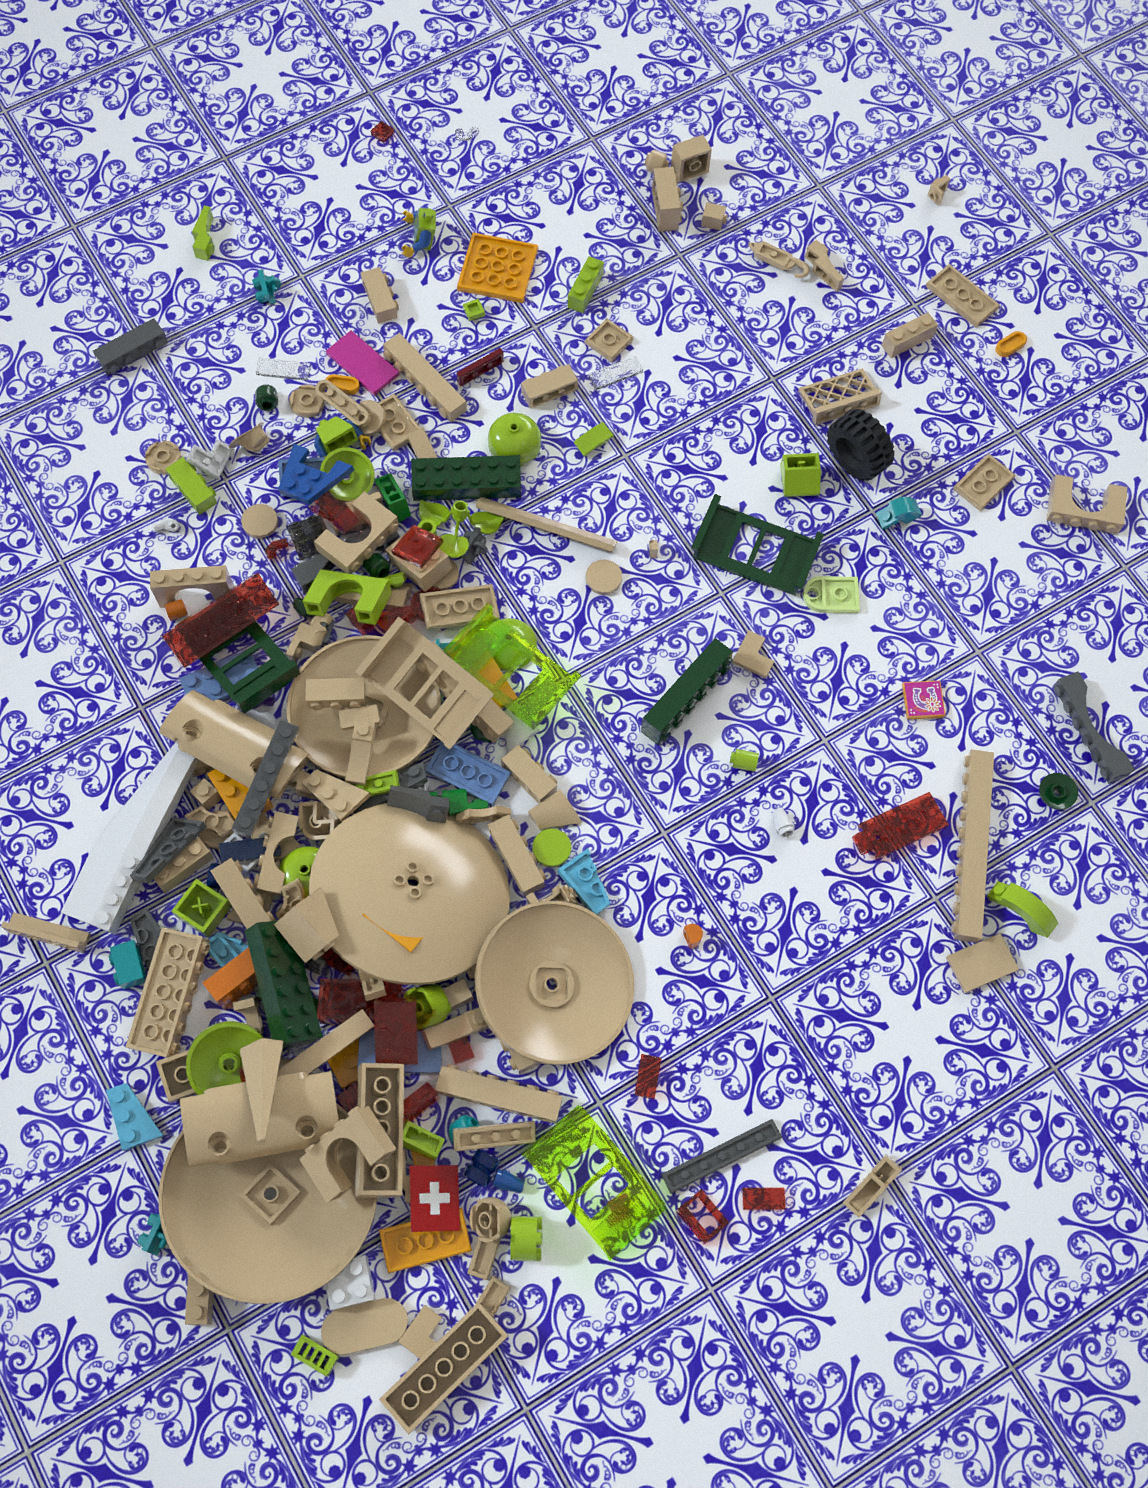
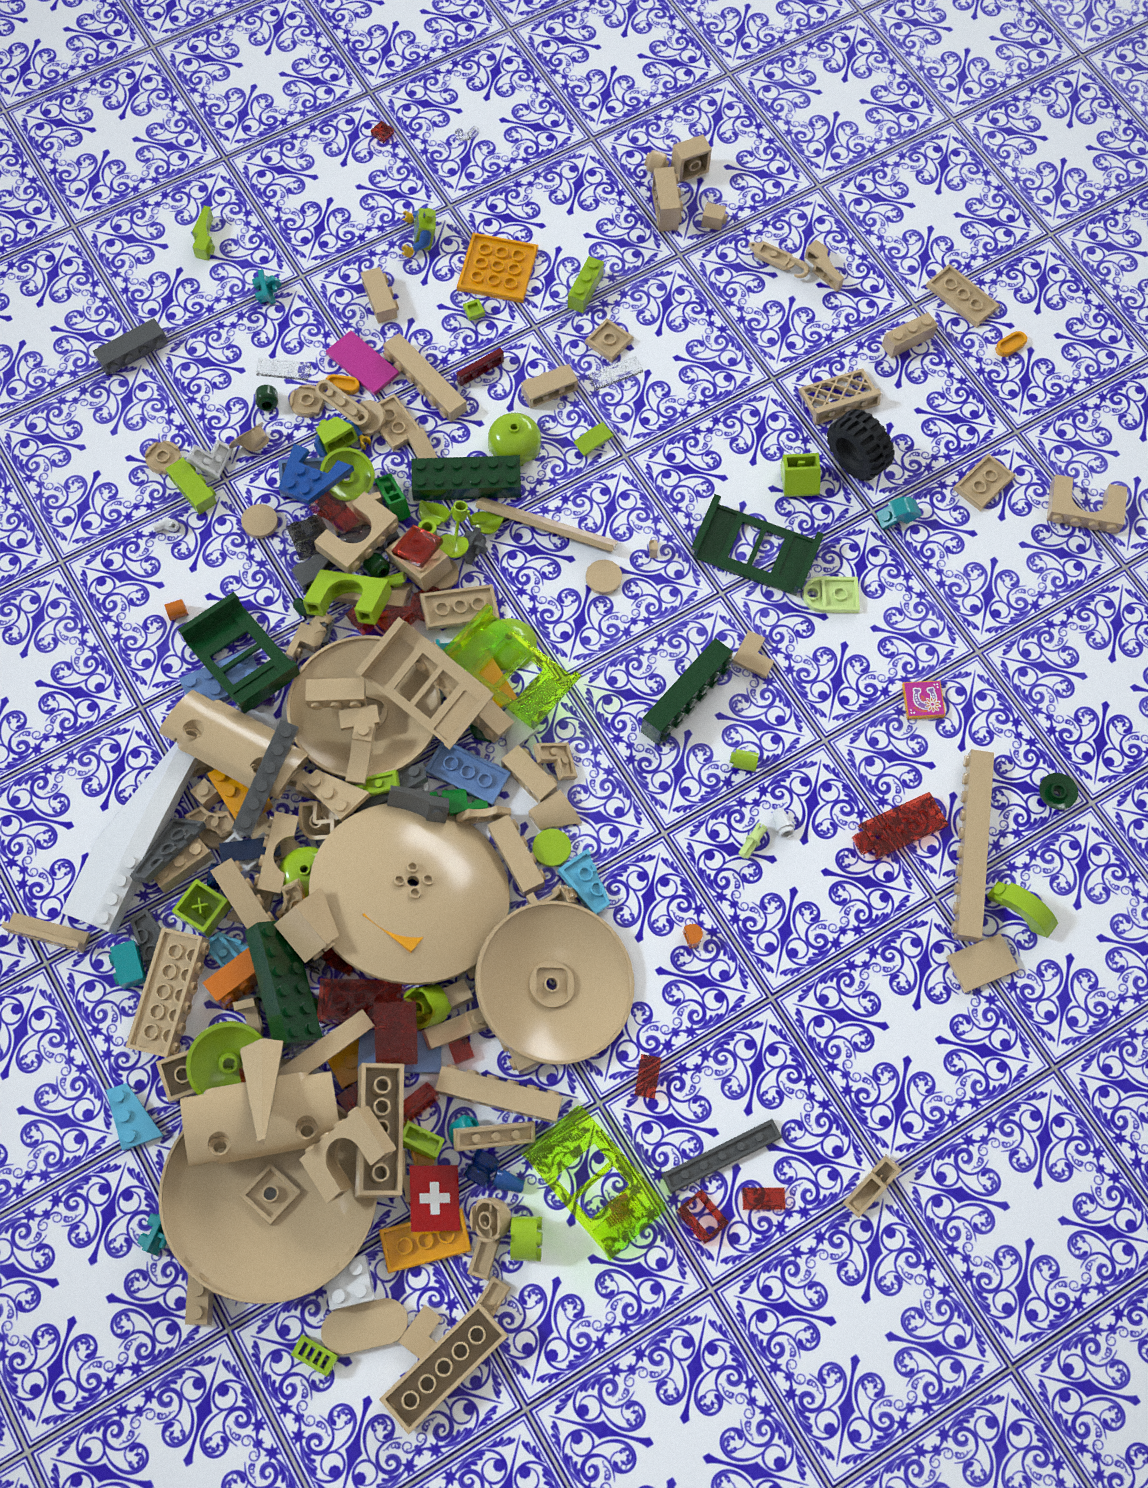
(167, 583): tan arch -> none
(219, 620): clear red brick -> none
(275, 545): clear red arm -> none
(372, 987): tan bracket -> none
(559, 755): none -> tan tile
(752, 841): none -> yellowish green axle
(937, 189): tan bracket -> none
(1110, 760): dark grey arch -> none

